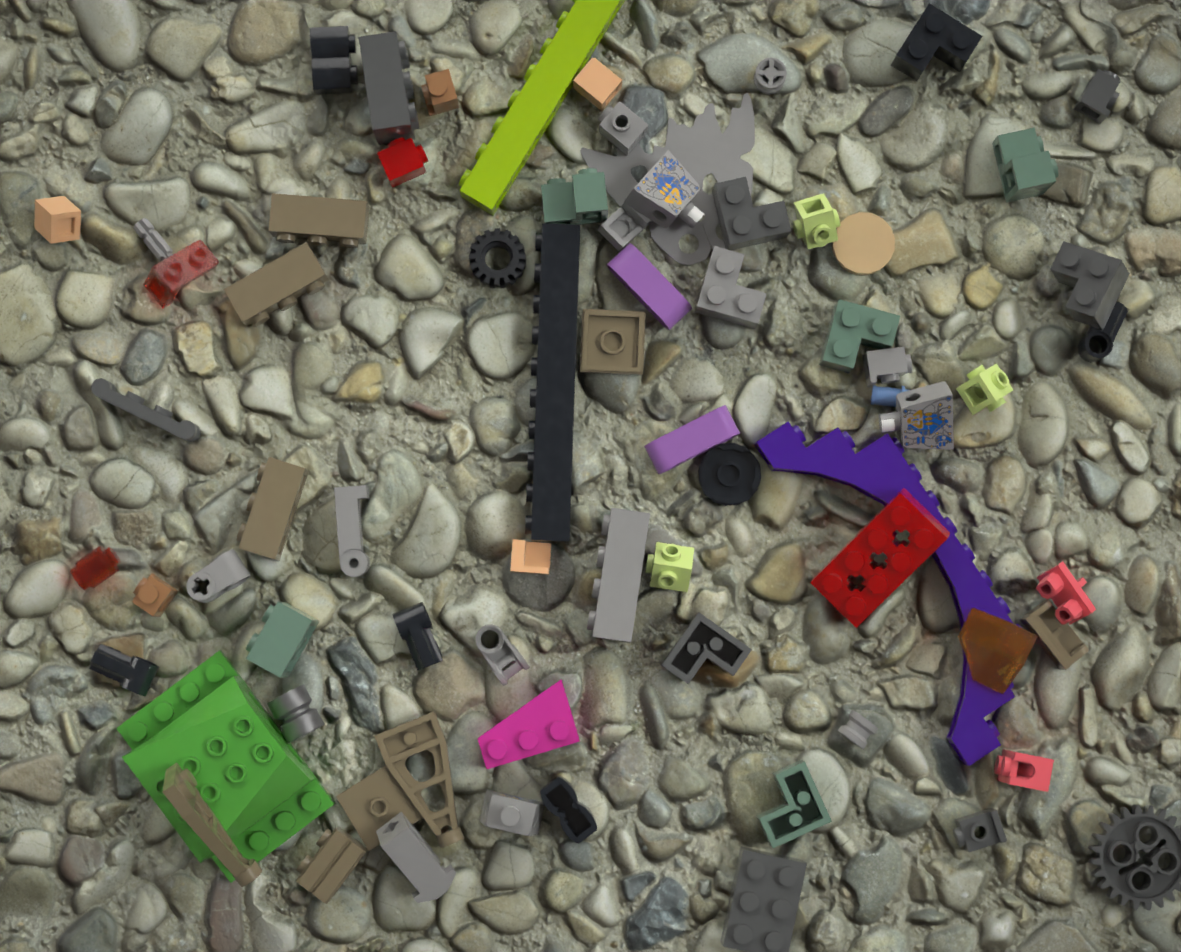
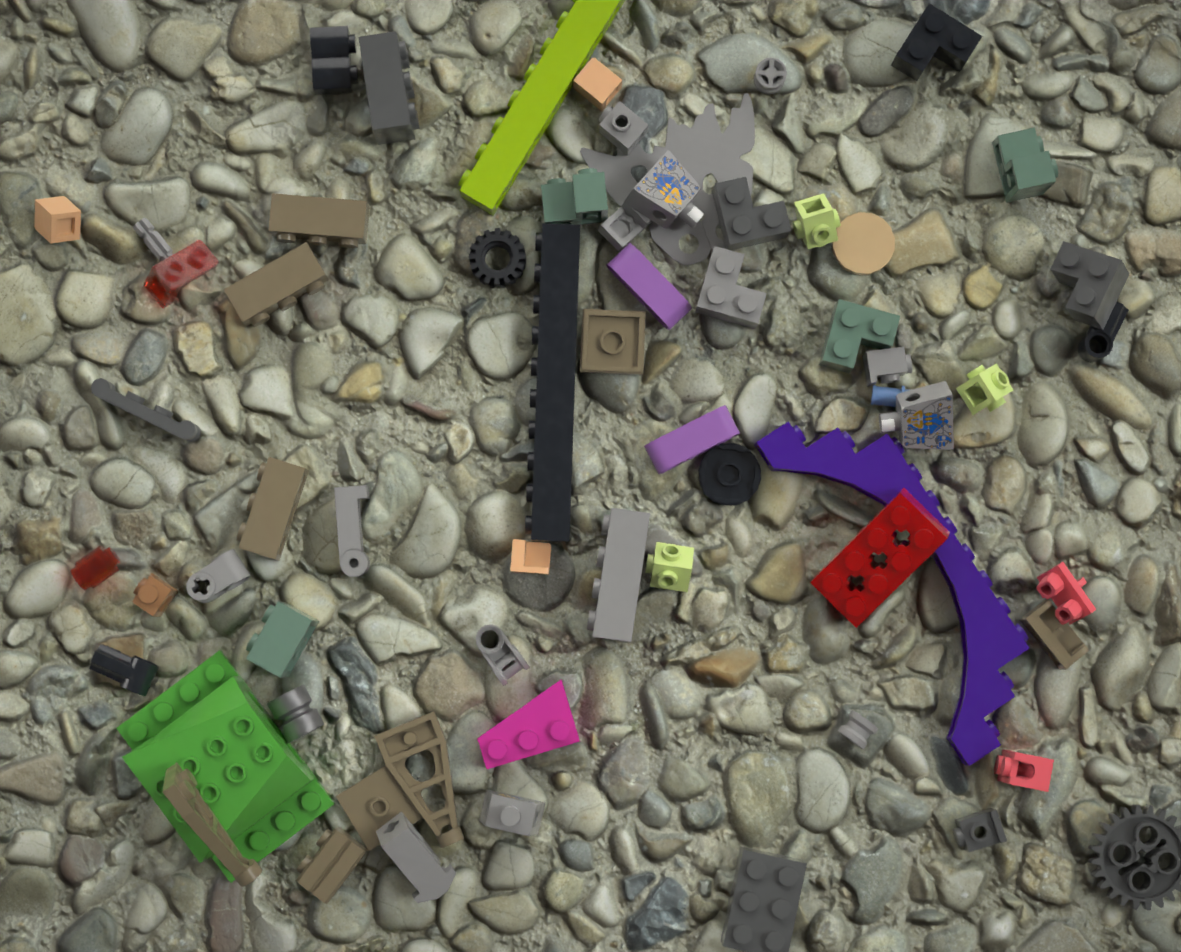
(403, 161): red brick -> none
(416, 630): black piece -> none
(439, 93): medium nougat brick -> none
(563, 802): black brick -> none
(701, 642): dark grey brick -> none
(802, 806): sand green brick -> none
(994, 649): clear orange slope -> none
(1098, 96): dark grey brick -> none

